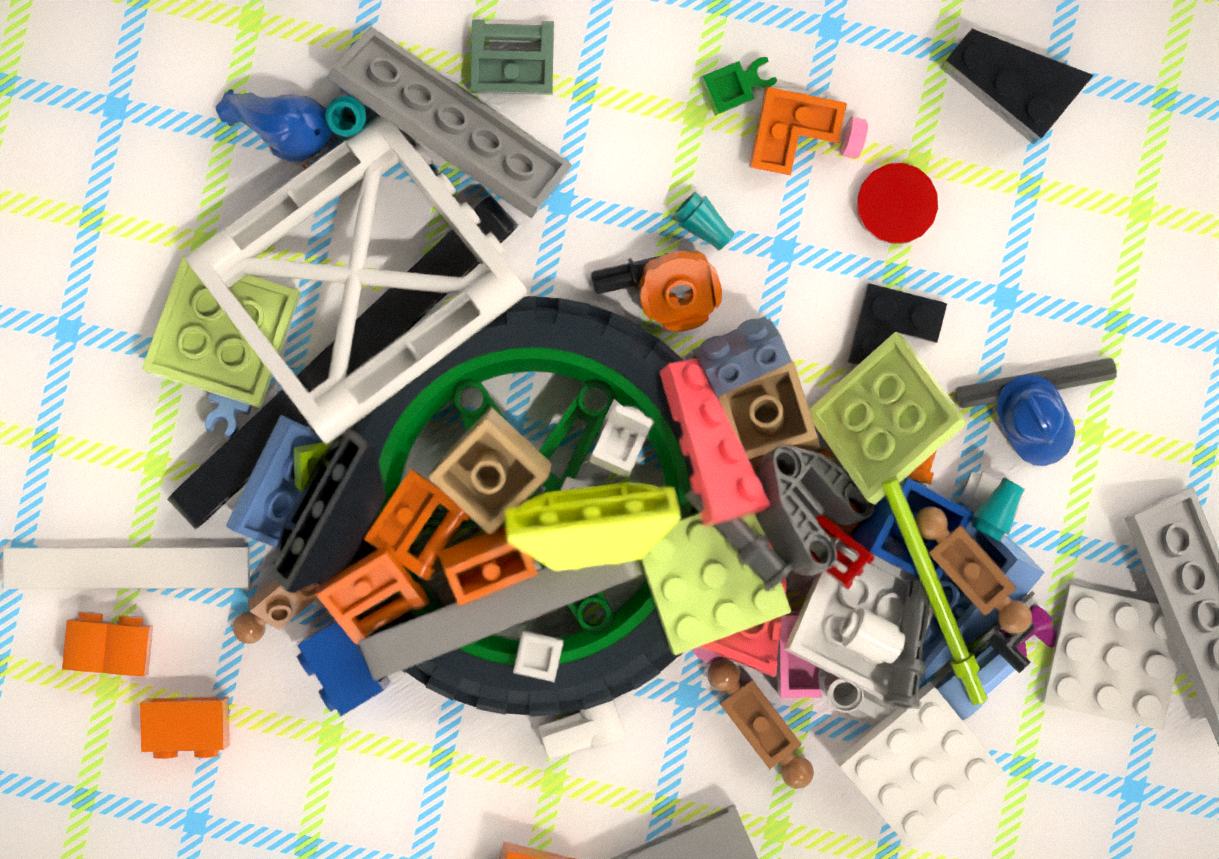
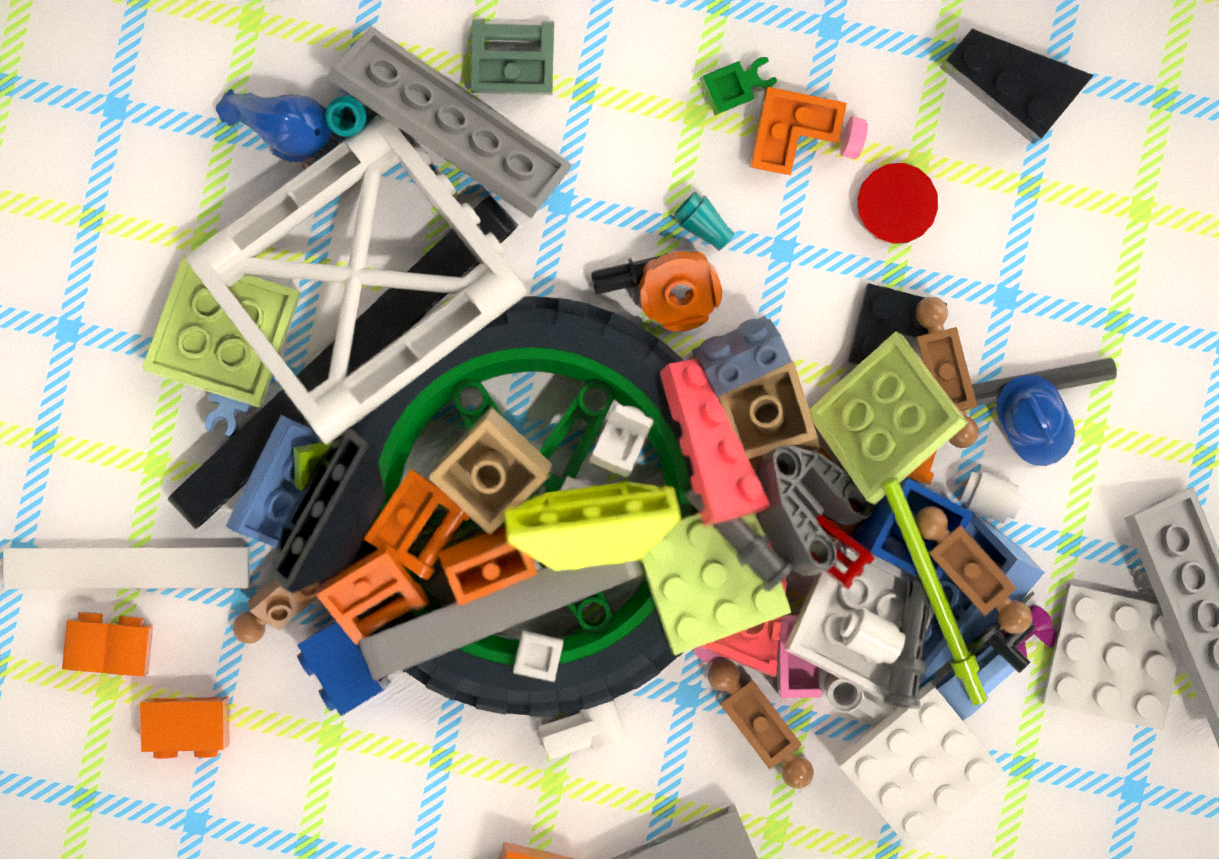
(945, 360): none -> medium nougat plate
(998, 510): teal cone -> none

